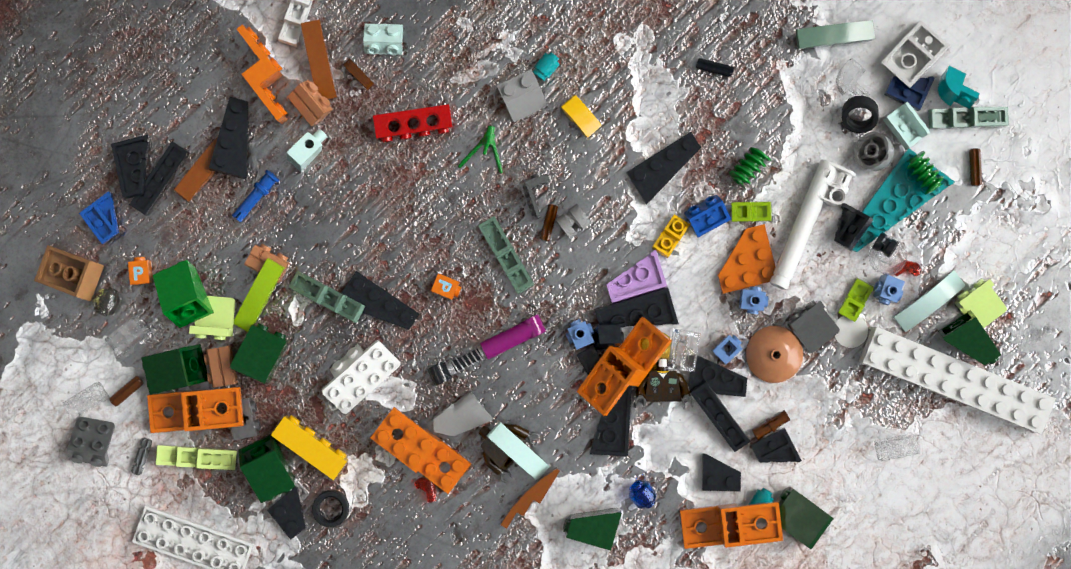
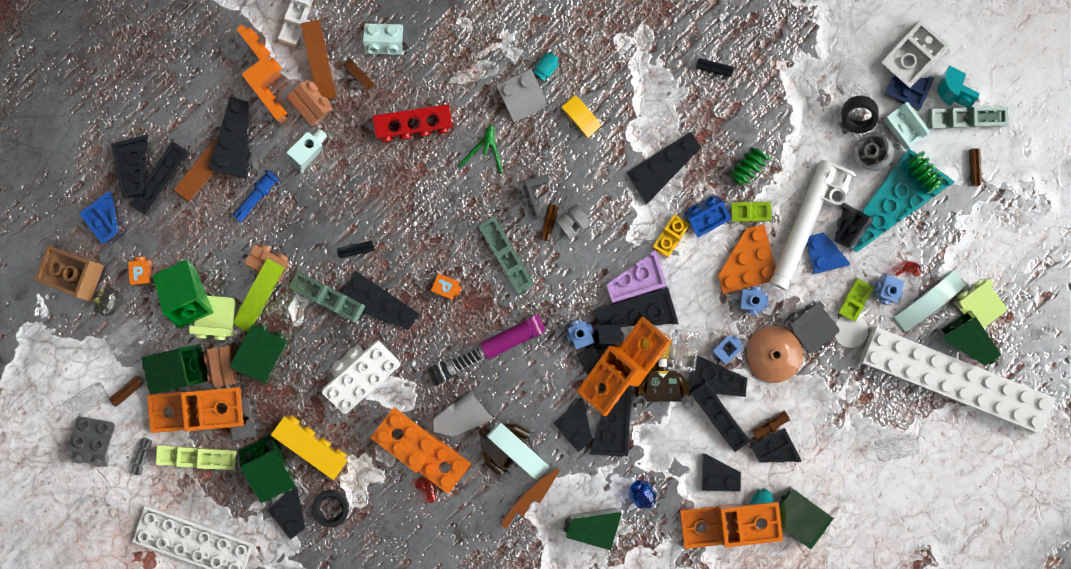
(355, 249): none -> black axle
(575, 426): none -> black wing
(824, 254): none -> blue wing
(835, 34): sand green slope -> none
(885, 245): black wheel -> none

